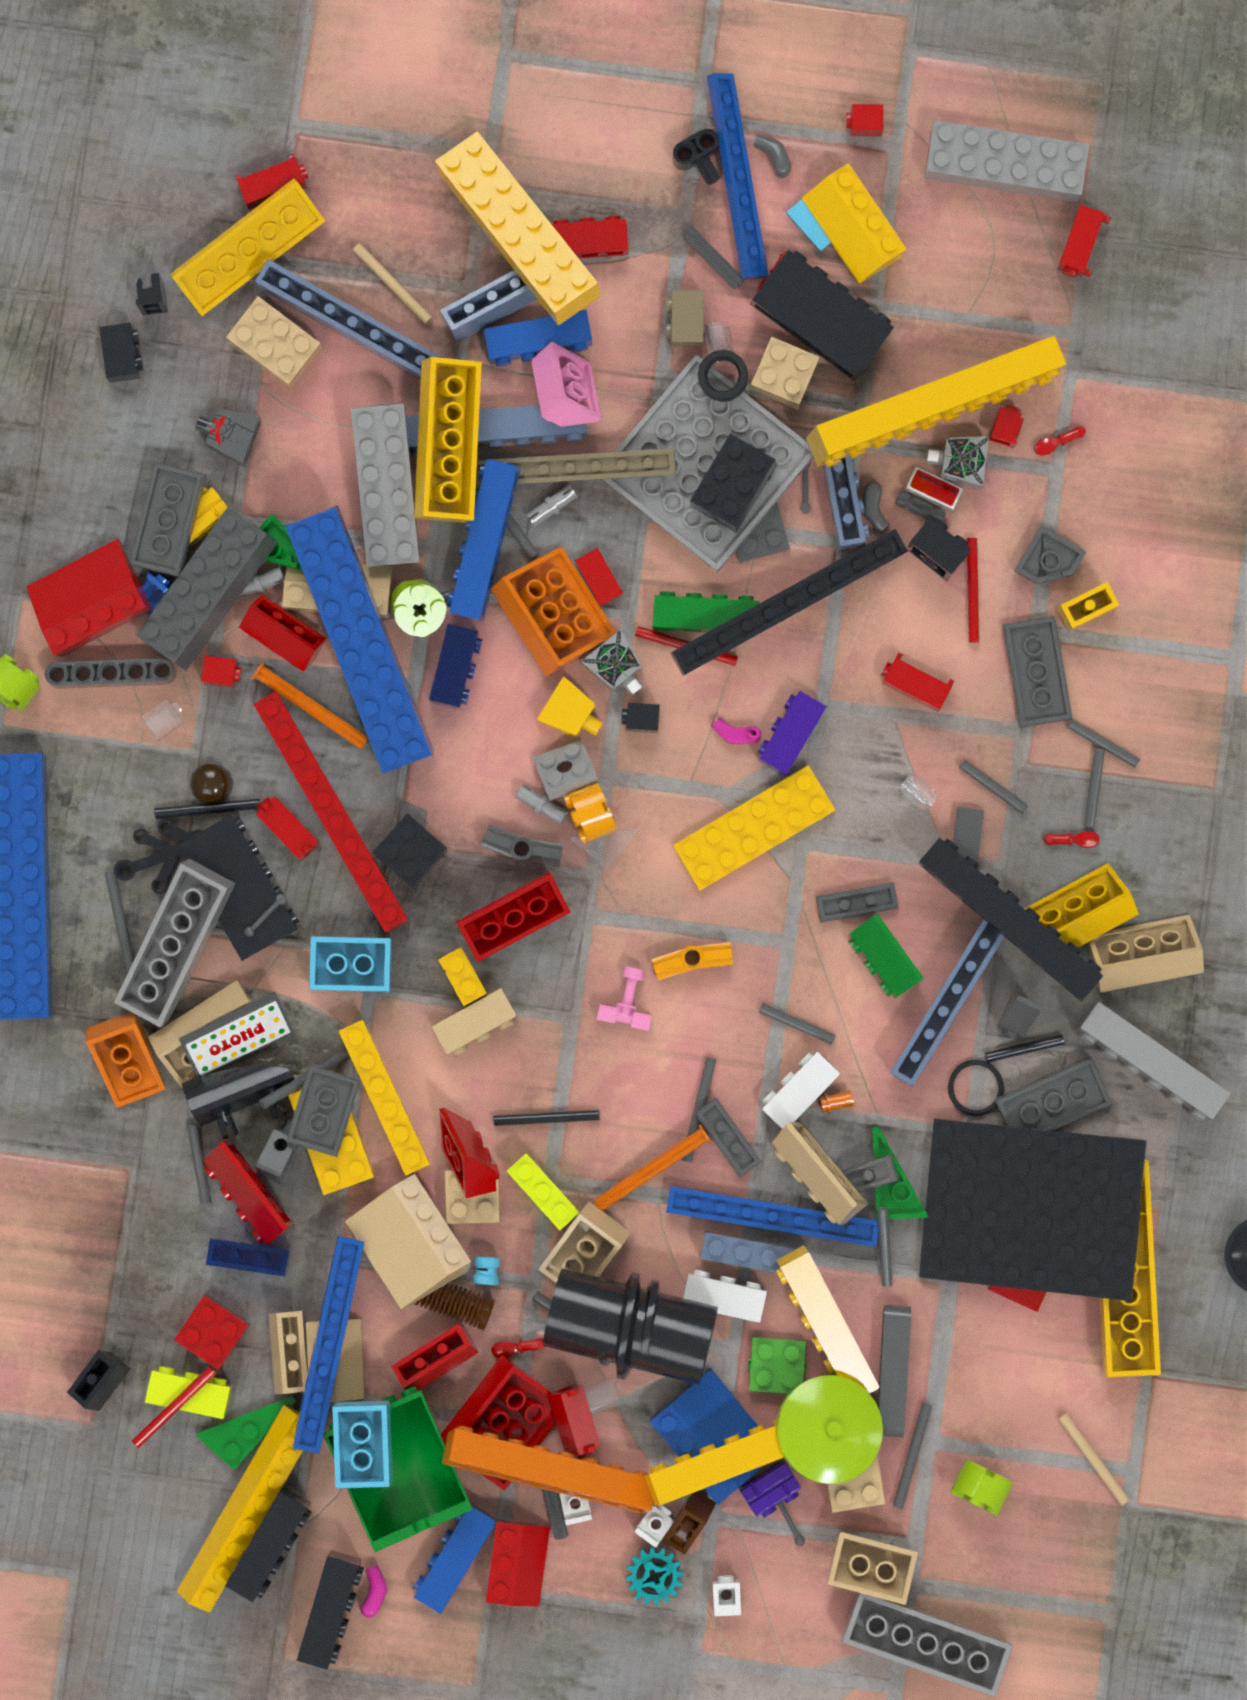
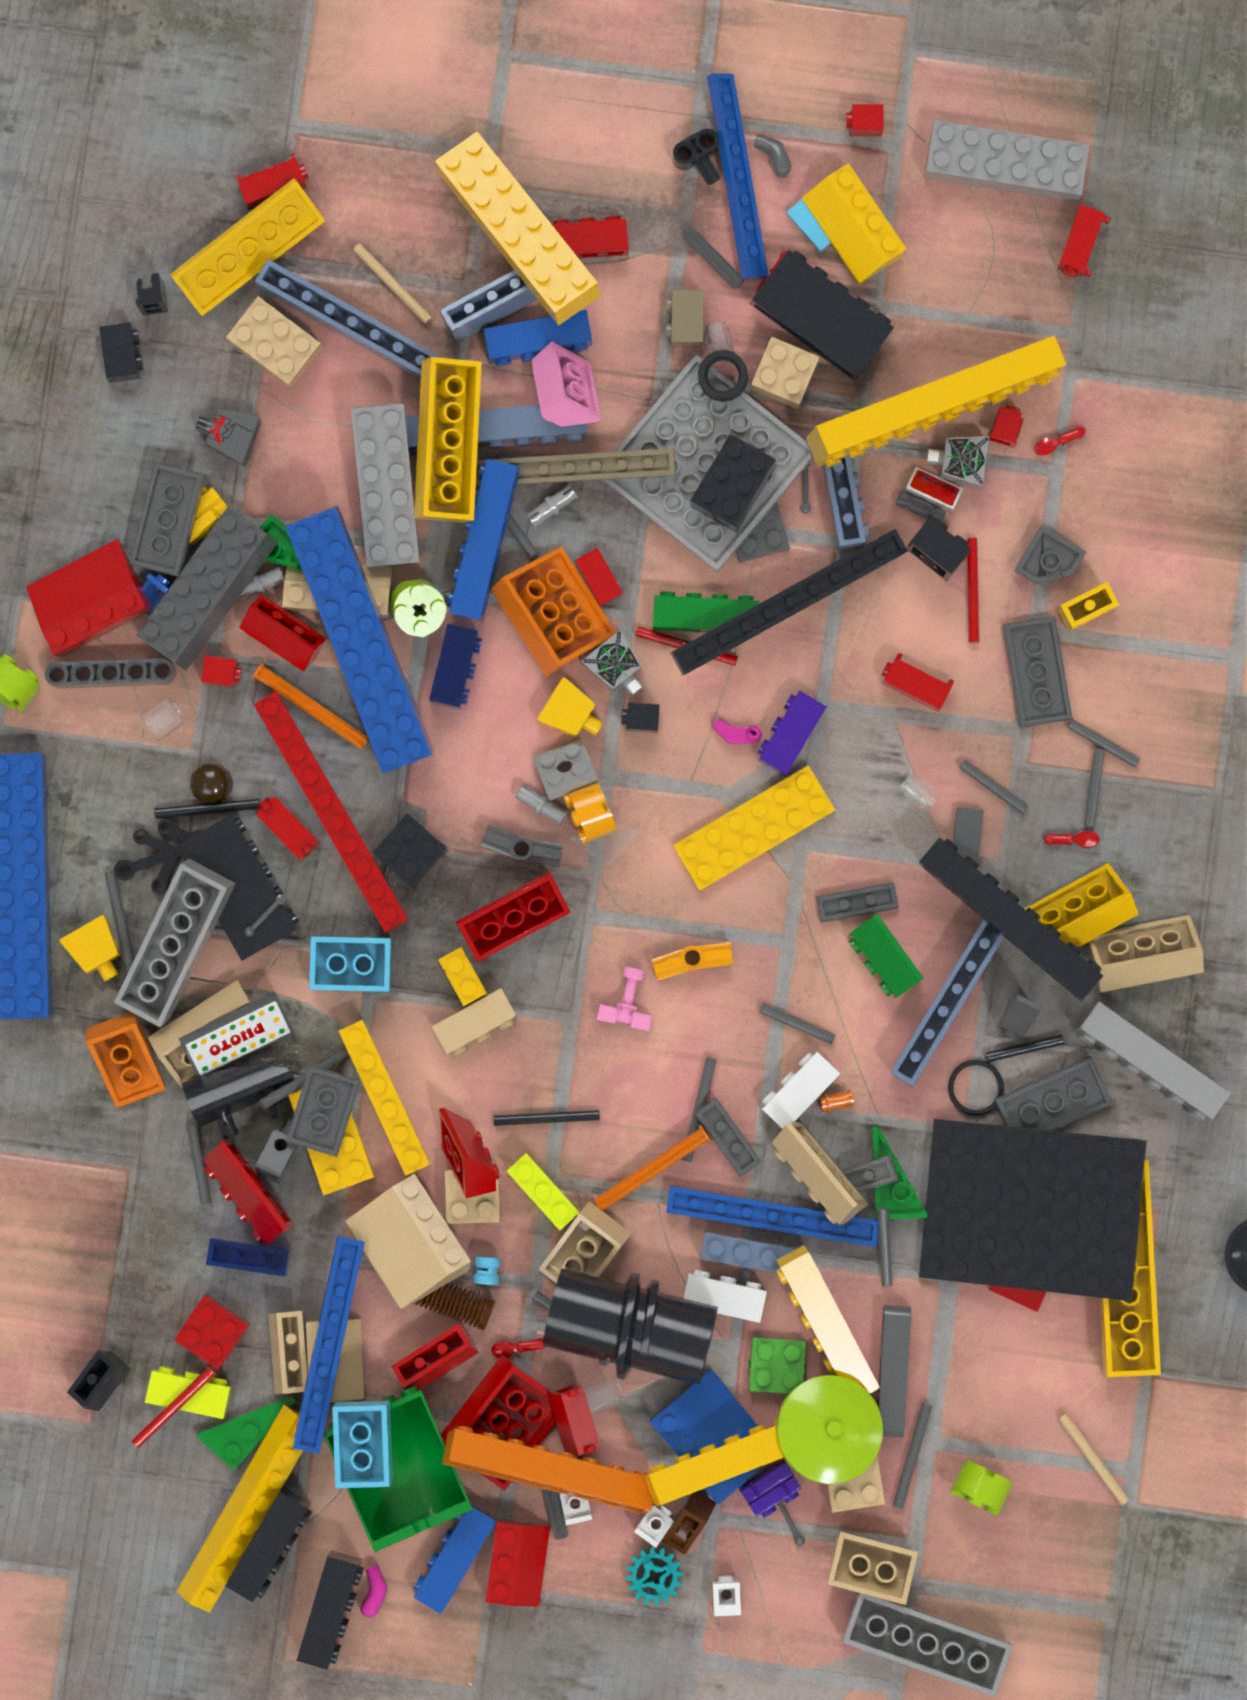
(94, 947): none -> yellow torso
(871, 504): dark grey arm -> none

